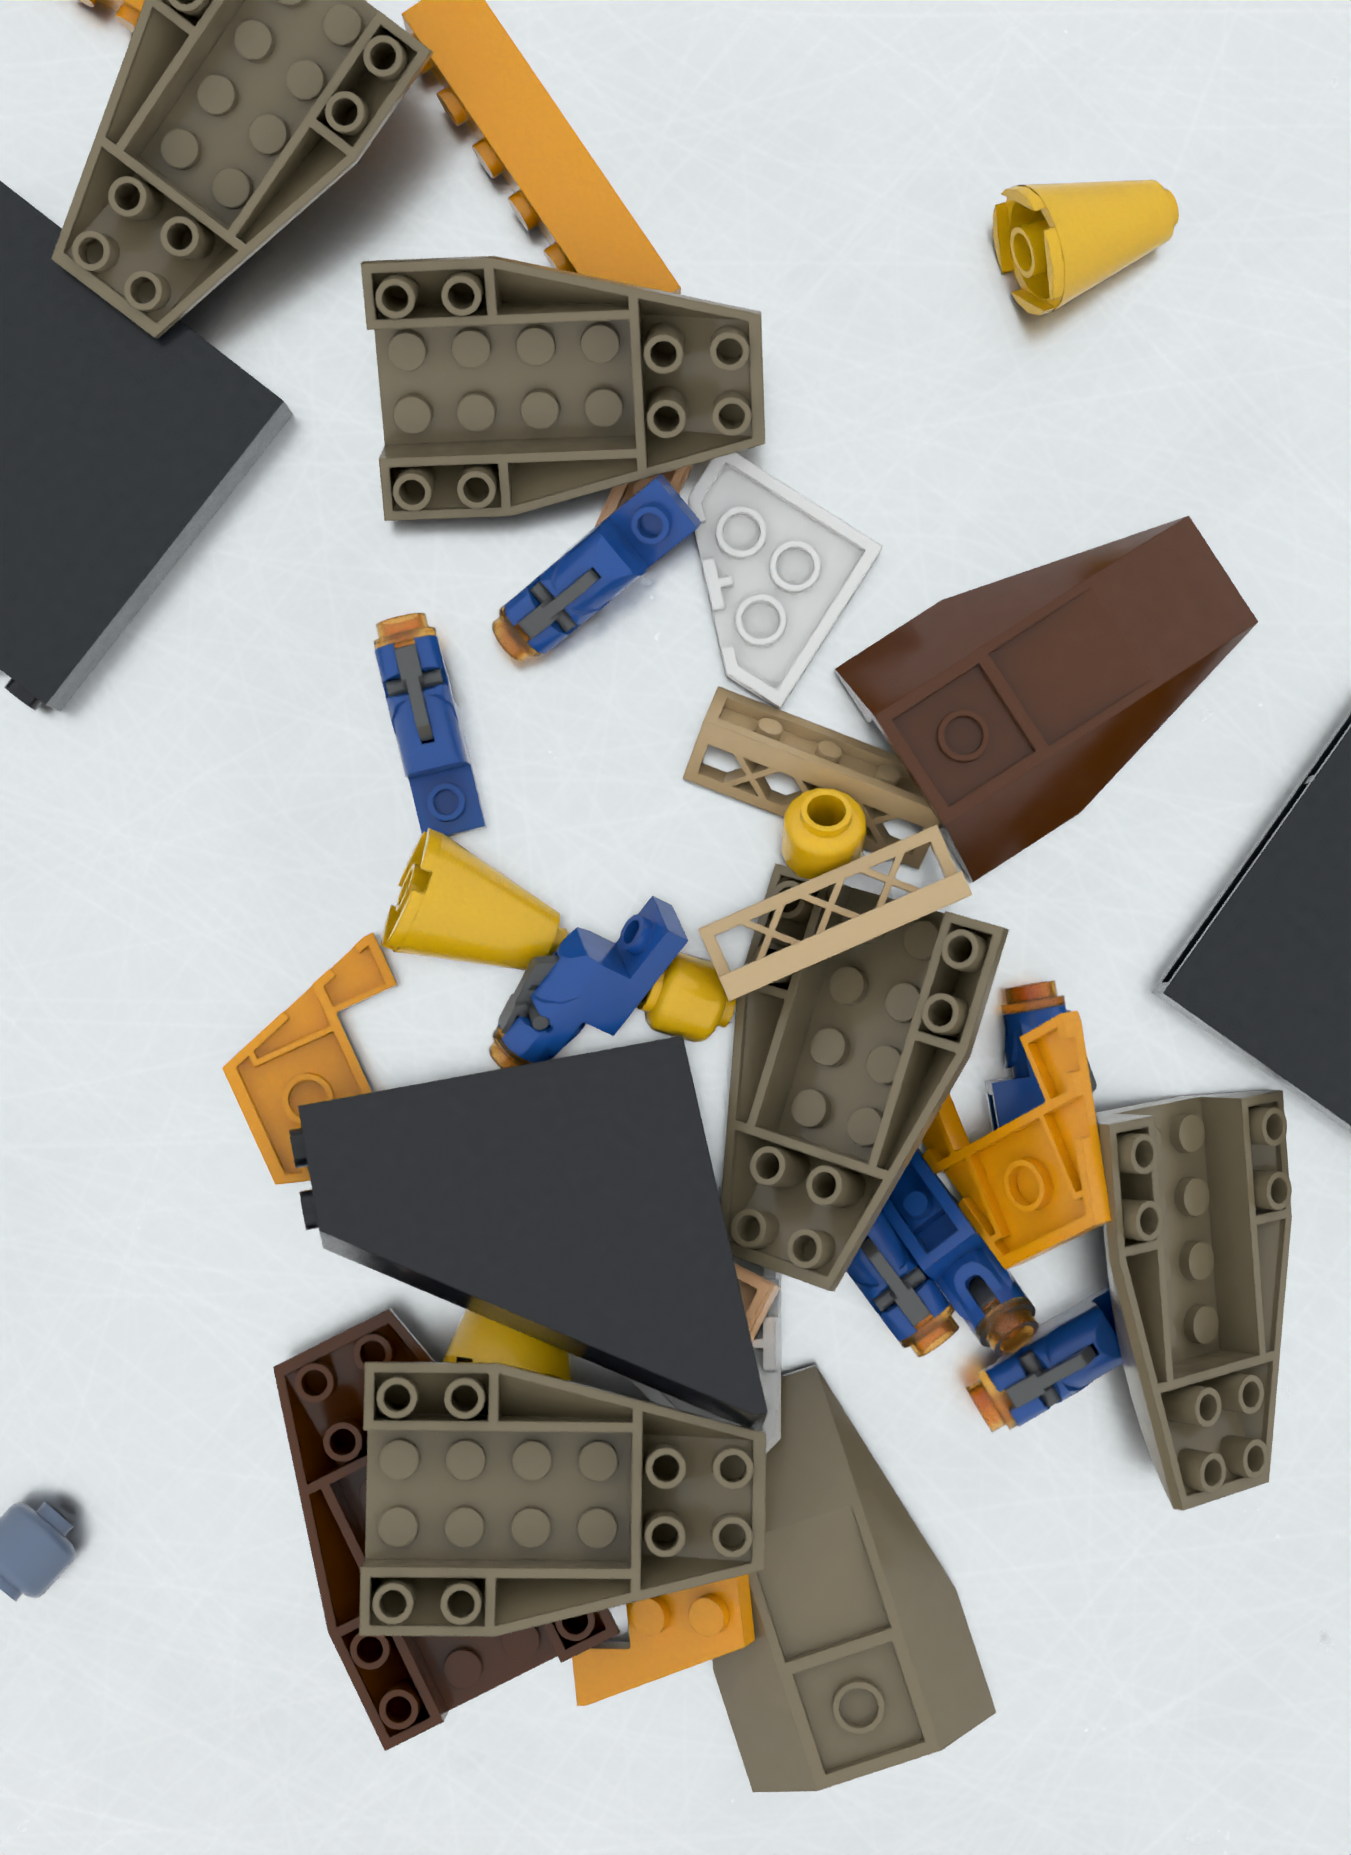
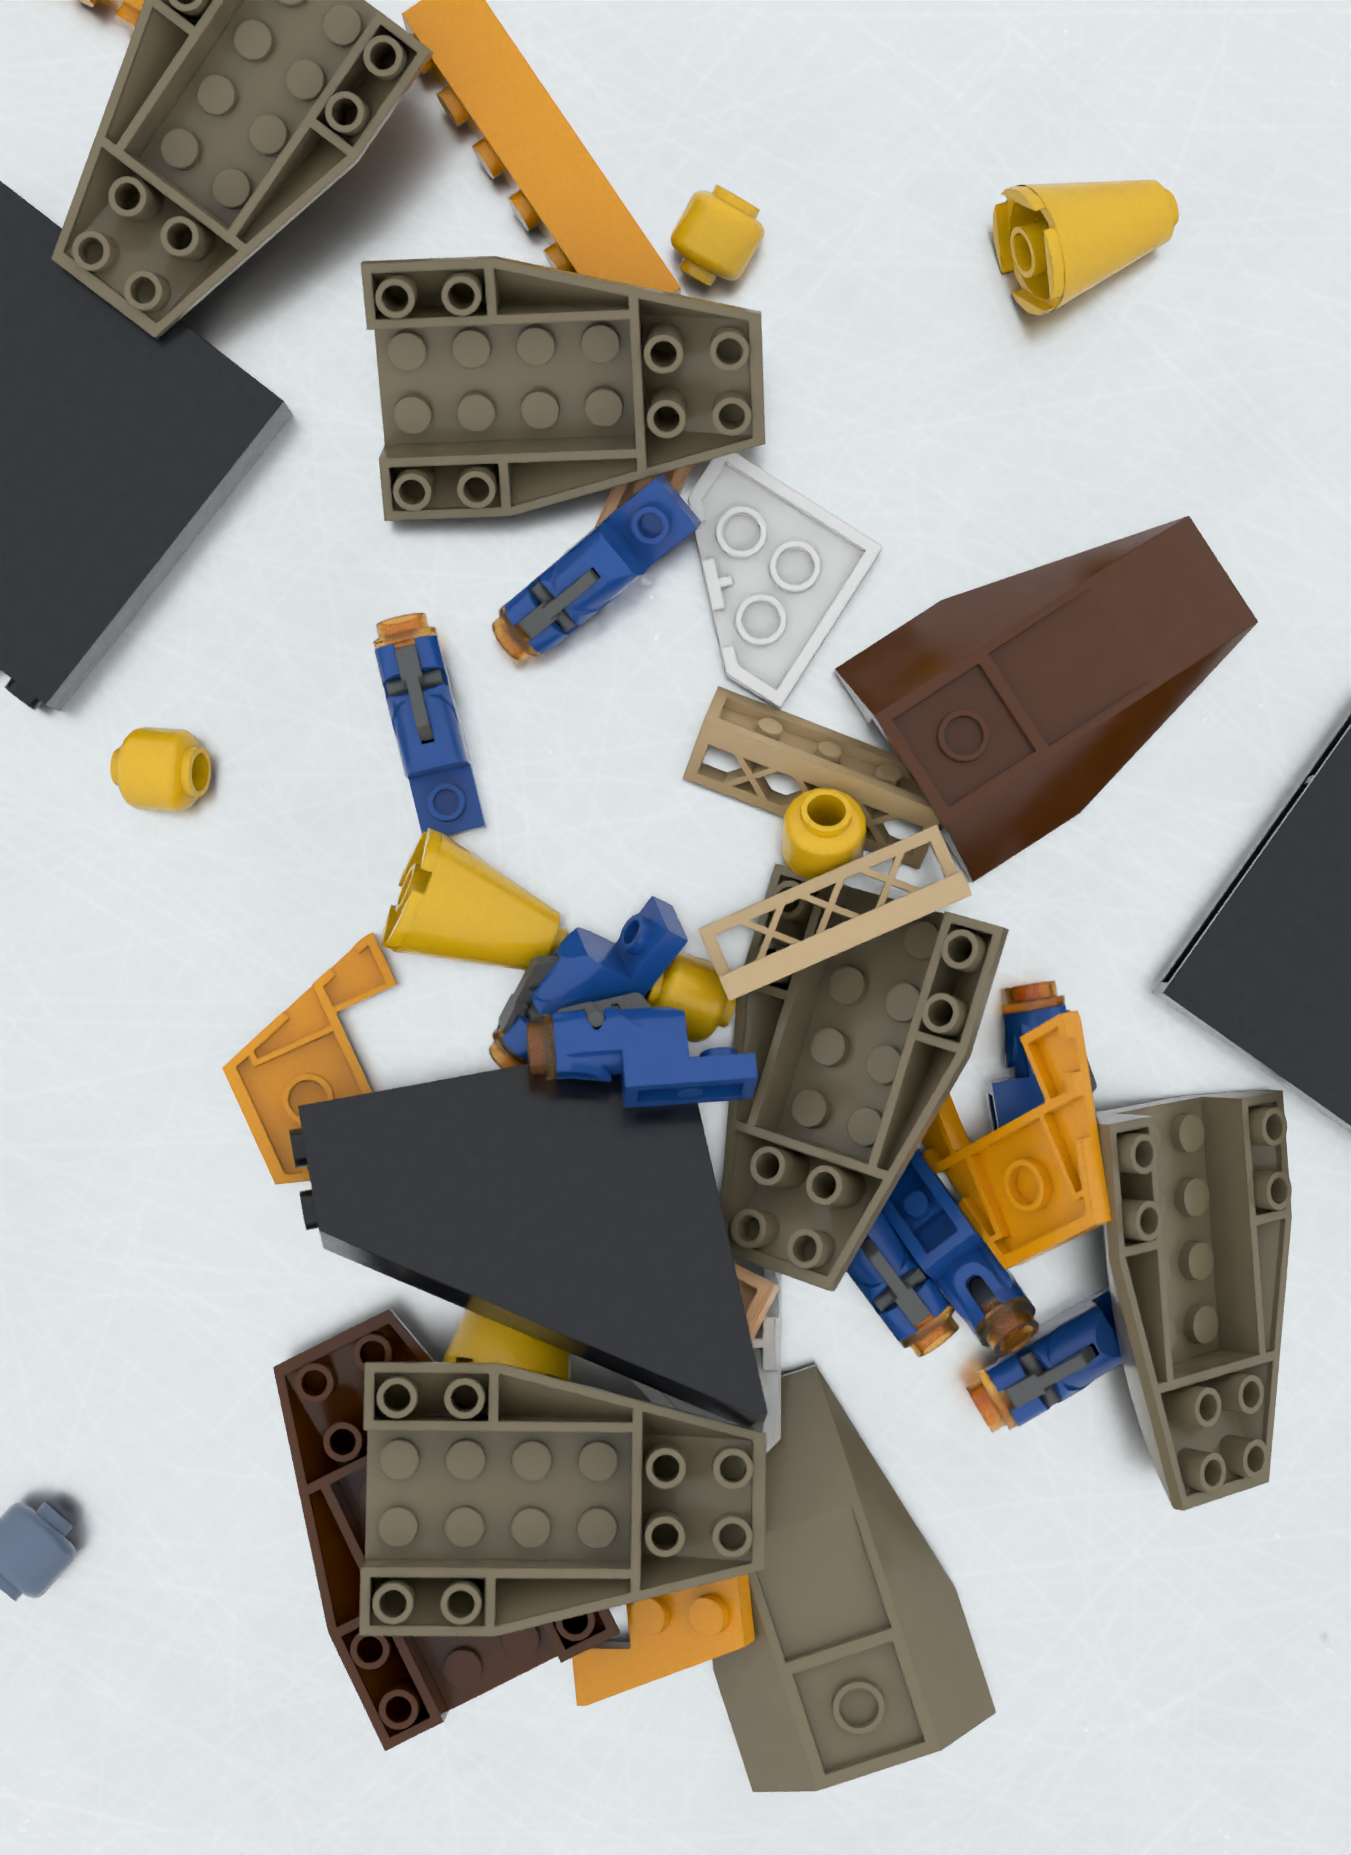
(161, 769): none -> yellow head
(642, 1046): none -> blue plate
(717, 235): none -> yellow head

